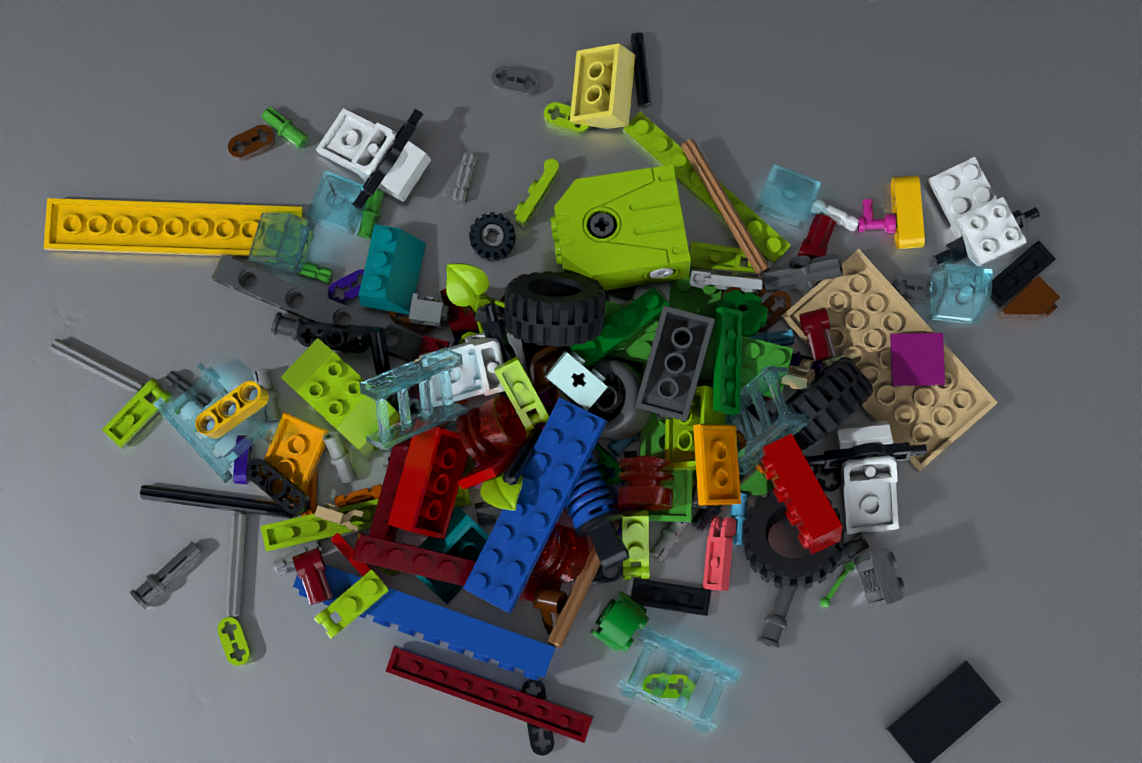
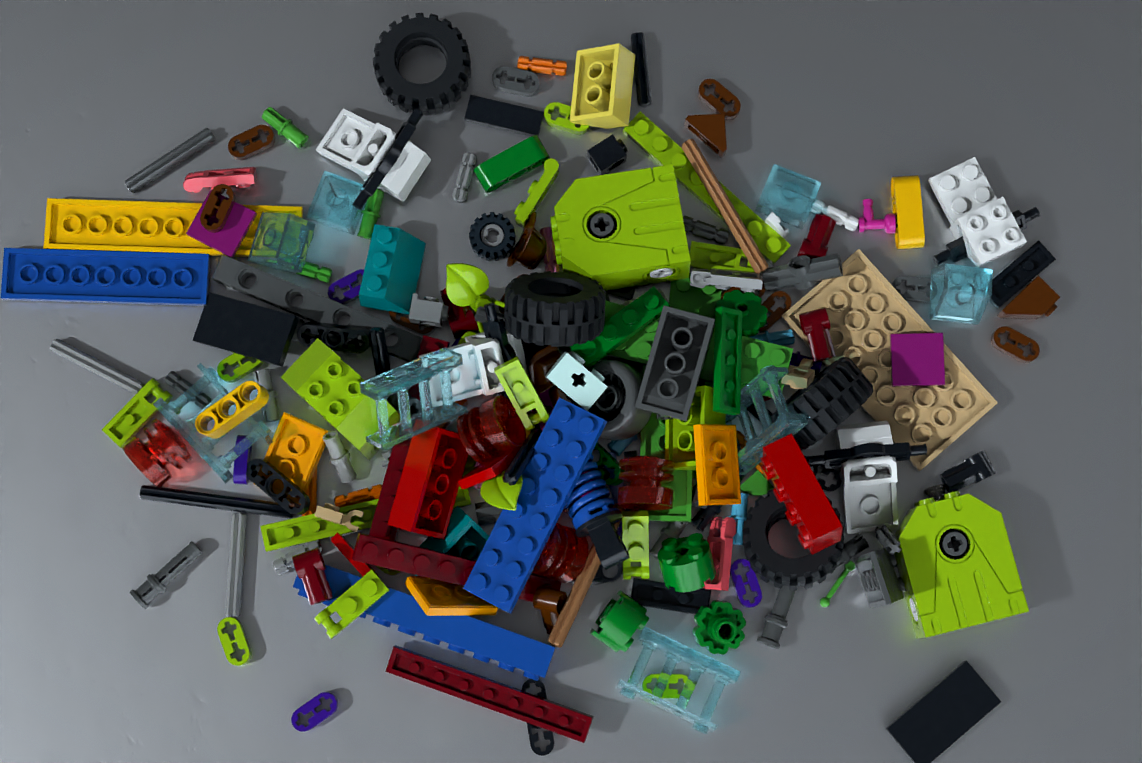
(105, 276): none -> blue plate
(157, 452): none -> clear red wheel
(169, 160): none -> dark grey axle
(210, 178): none -> coral hinge
(212, 205): none -> reddish brown beam
(231, 236): none -> magenta tile
(239, 372): none -> lime beam
(246, 329): none -> black tile
(318, 716): none -> dark purple beam
(422, 32): none -> black tyre
(446, 598): none -> light orange tile
(504, 116): none -> black tile
(511, 164): none -> green beam
(529, 248): none -> reddish brown piece
(543, 66): none -> orange axle
(549, 258): none -> bright pink axle
(607, 155): none -> black brick
(686, 562): none -> green brick
(705, 230): none -> dark grey axle
(709, 130): none -> reddish brown slope
(709, 622): none -> green plant
(715, 103): none -> reddish brown beam
(751, 581): none -> dark purple beam
(774, 222): none -> white tile
(888, 539): none -> dark grey axle
(936, 491): none -> clear smoke bush
(960, 583): none -> lime piece
(972, 470): none -> black piece
(1012, 349): none -> reddish brown beam

